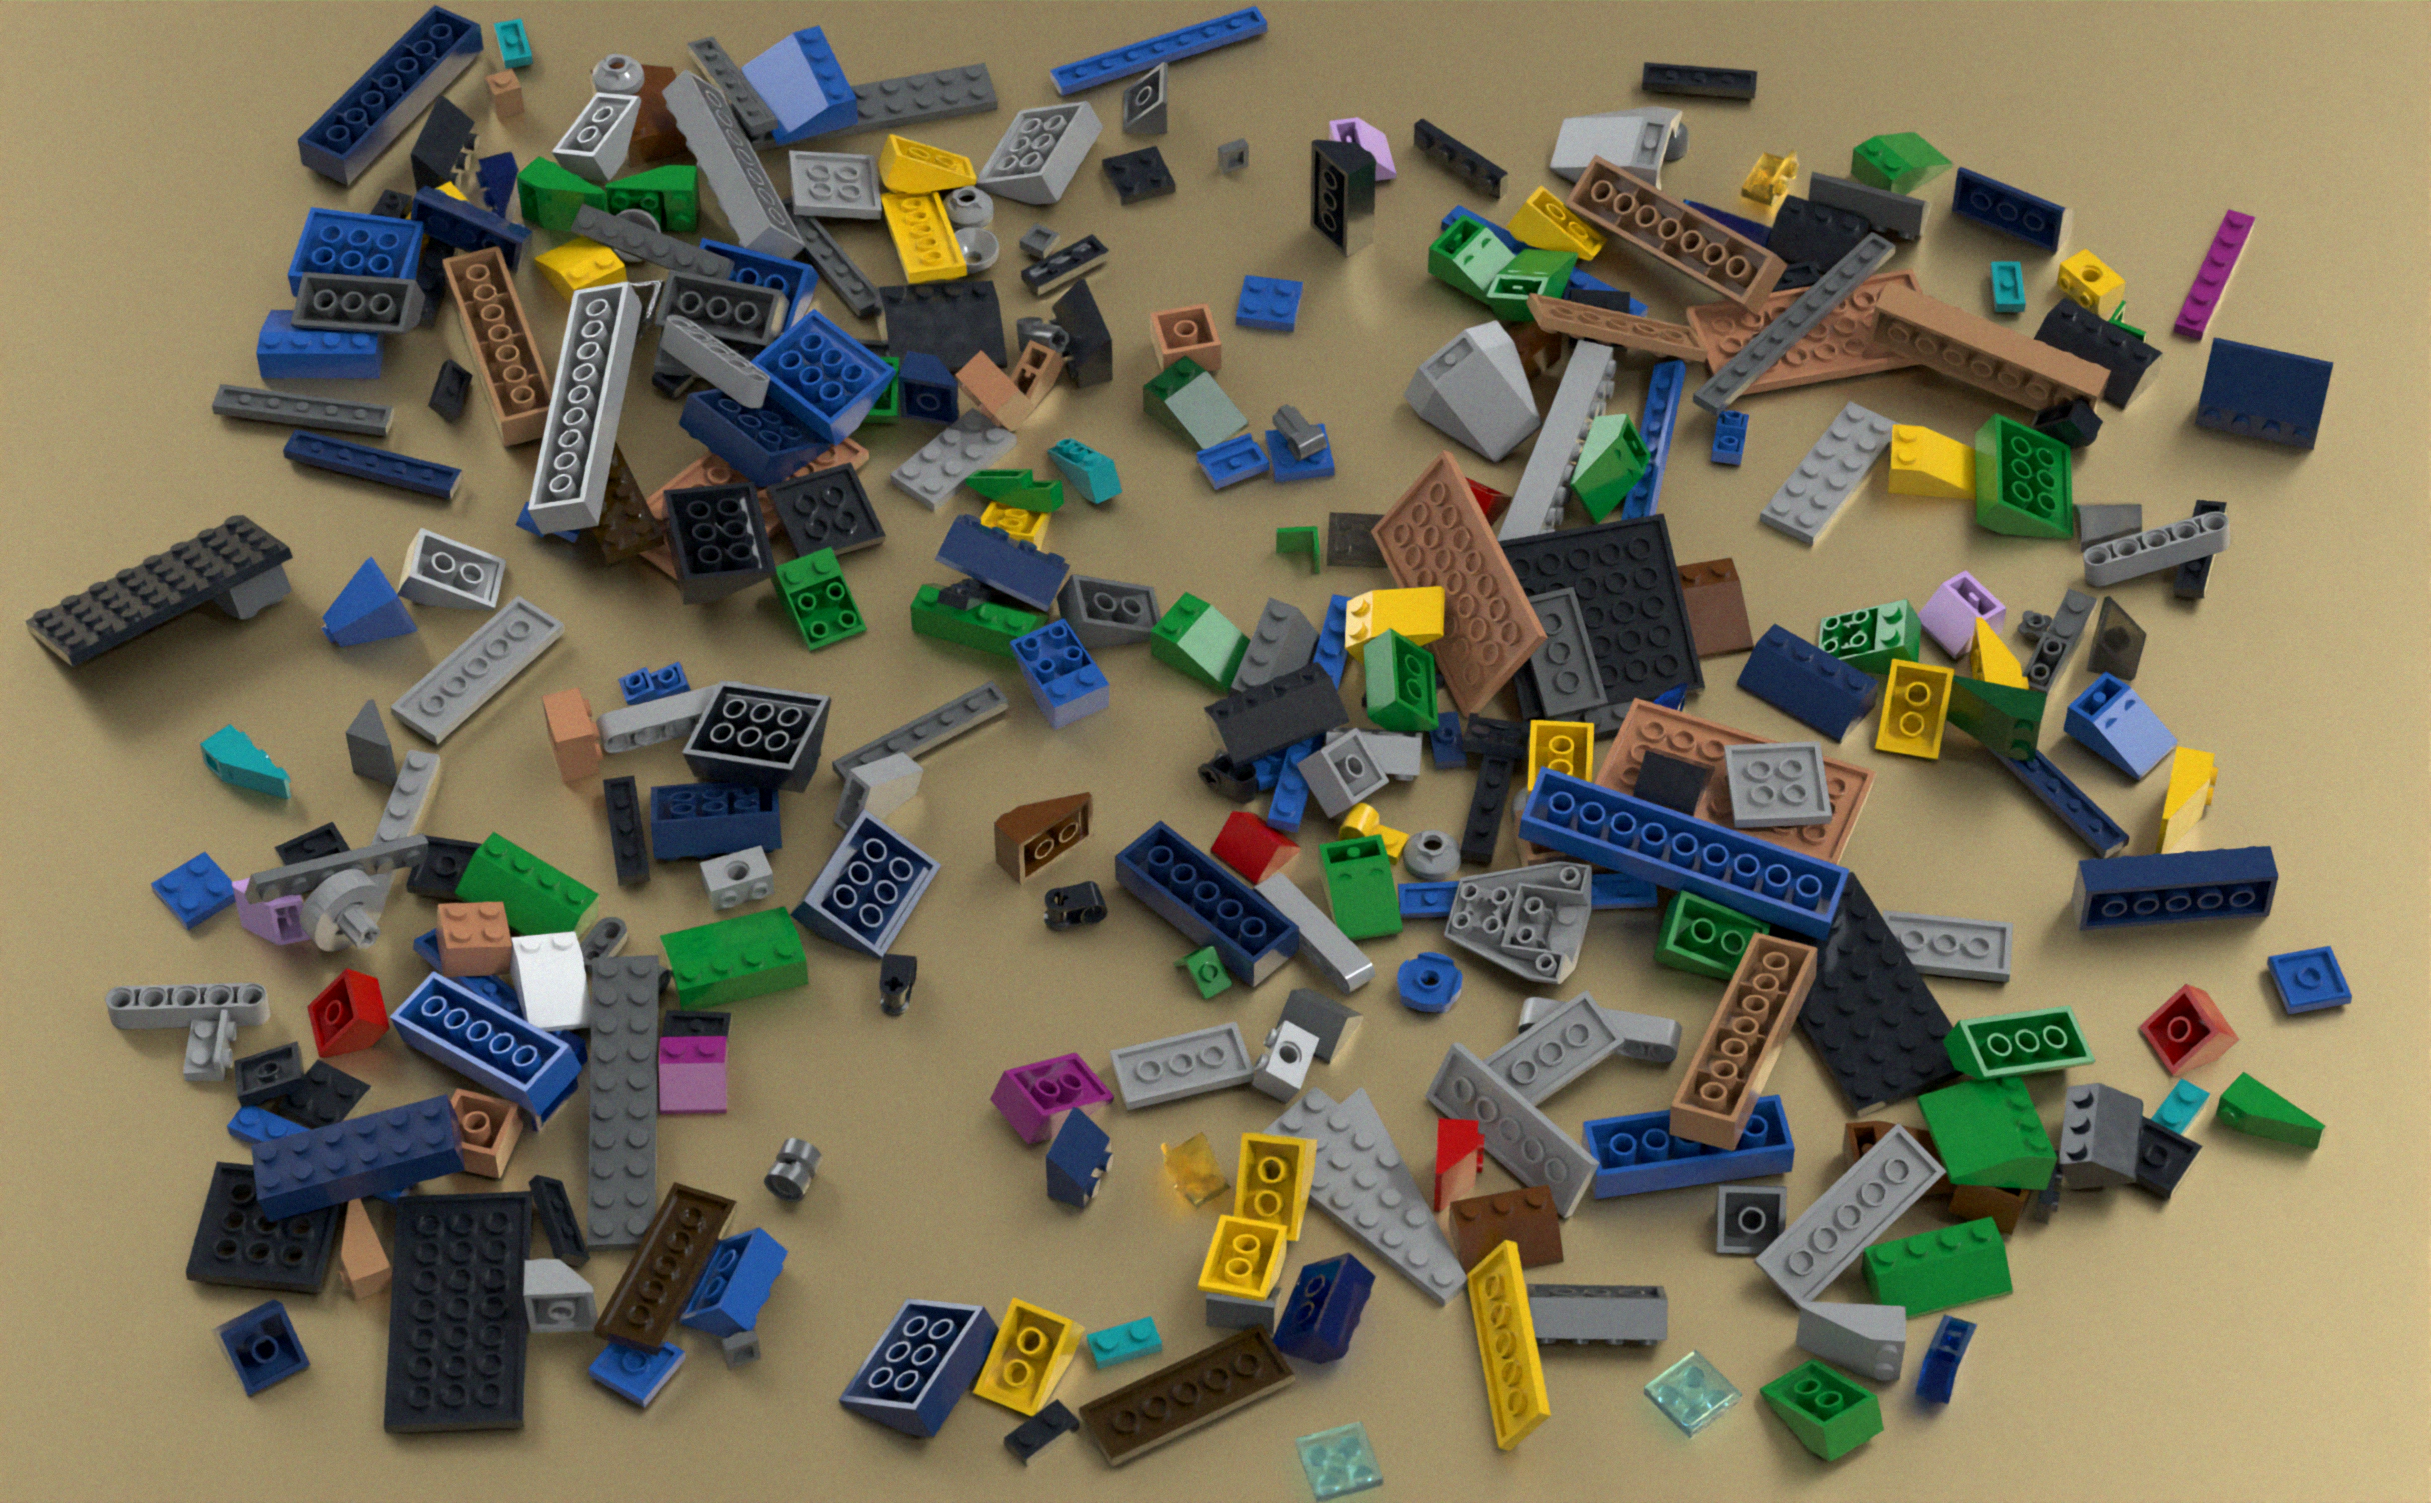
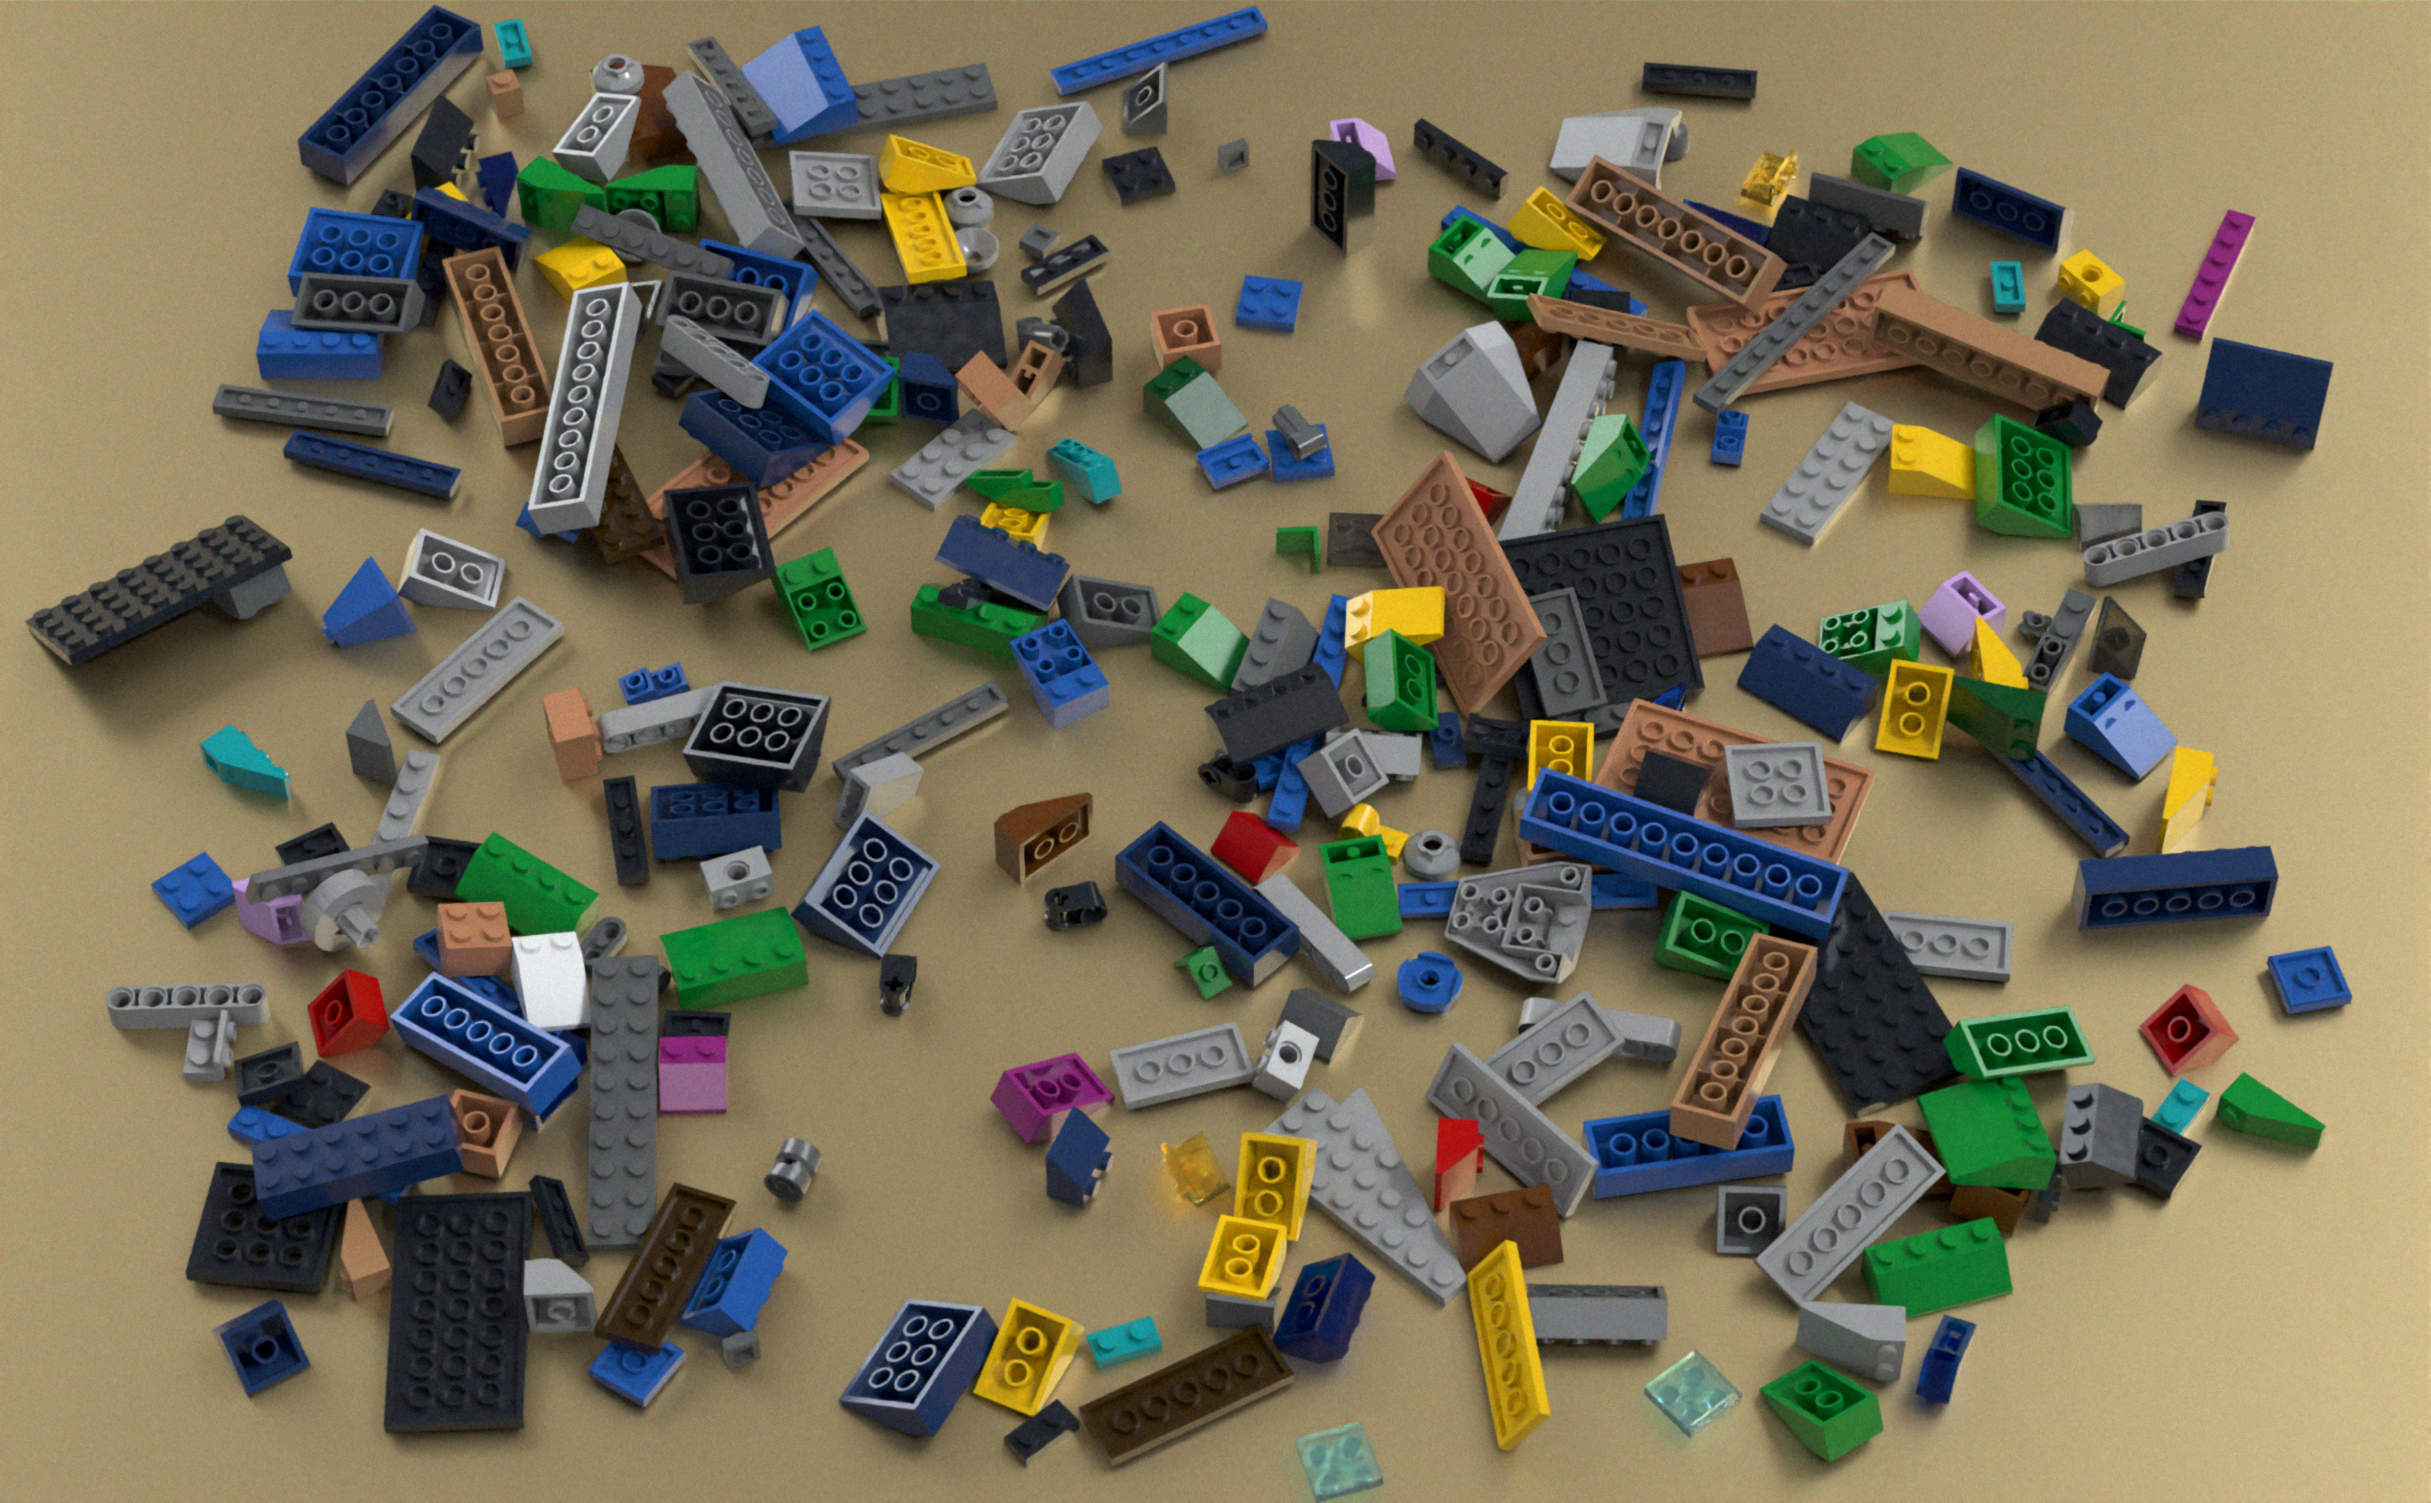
(826, 512): black plate -> none

